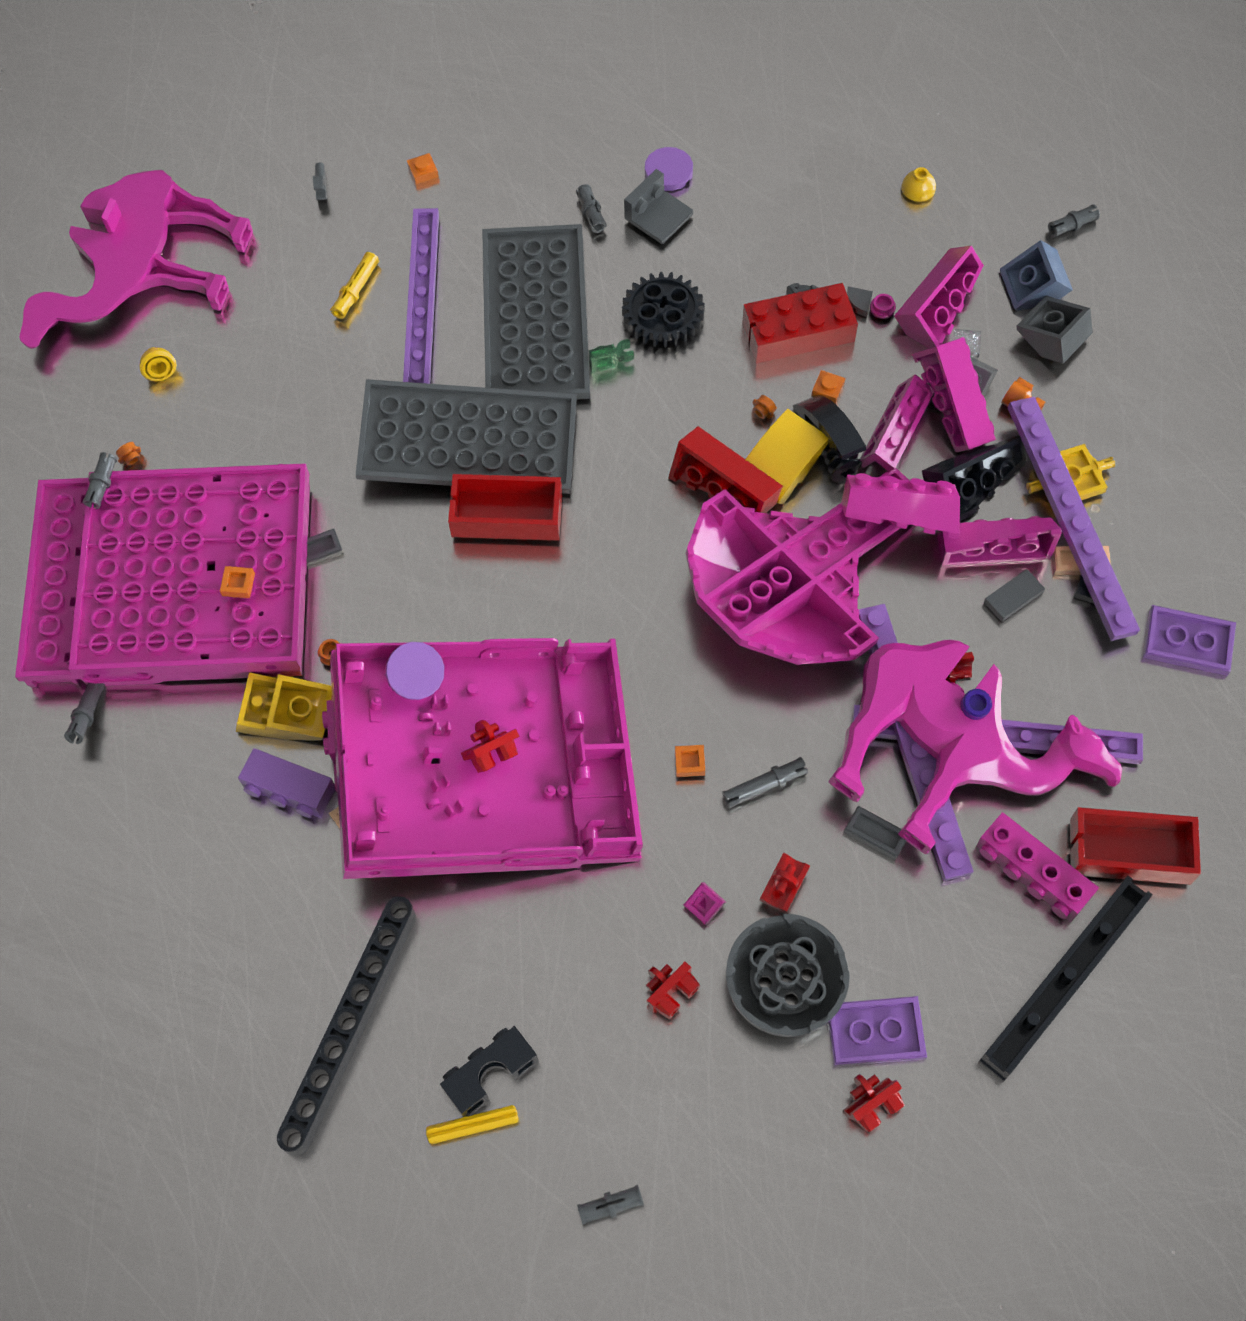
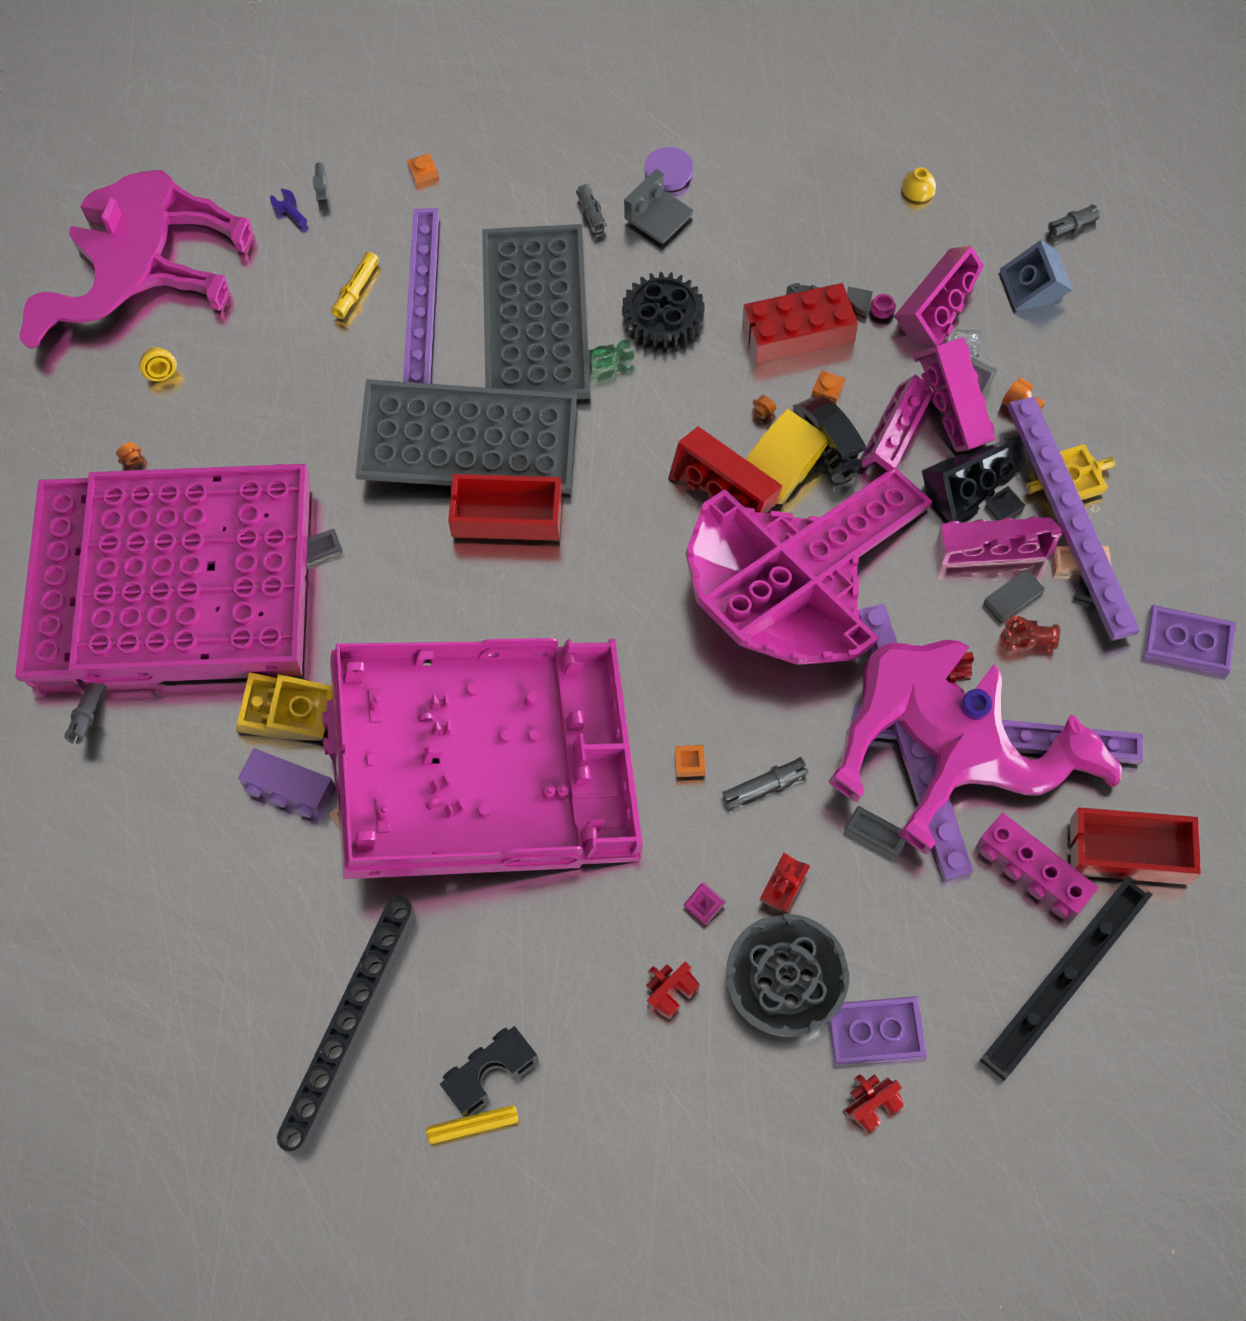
(99, 480): dark grey pin -> none
(237, 582): orange plate -> none
(287, 205): none -> dark purple bar
(324, 650): orange plate -> none
(414, 670): medium lavender tile -> none
(502, 743): red hips -> none
(631, 1197): dark grey pin -> none
(903, 502): dark pink wedge -> none
(1005, 503): none -> black tile
(1028, 634): none -> clear red connector
(1056, 328): dark grey slope -> none

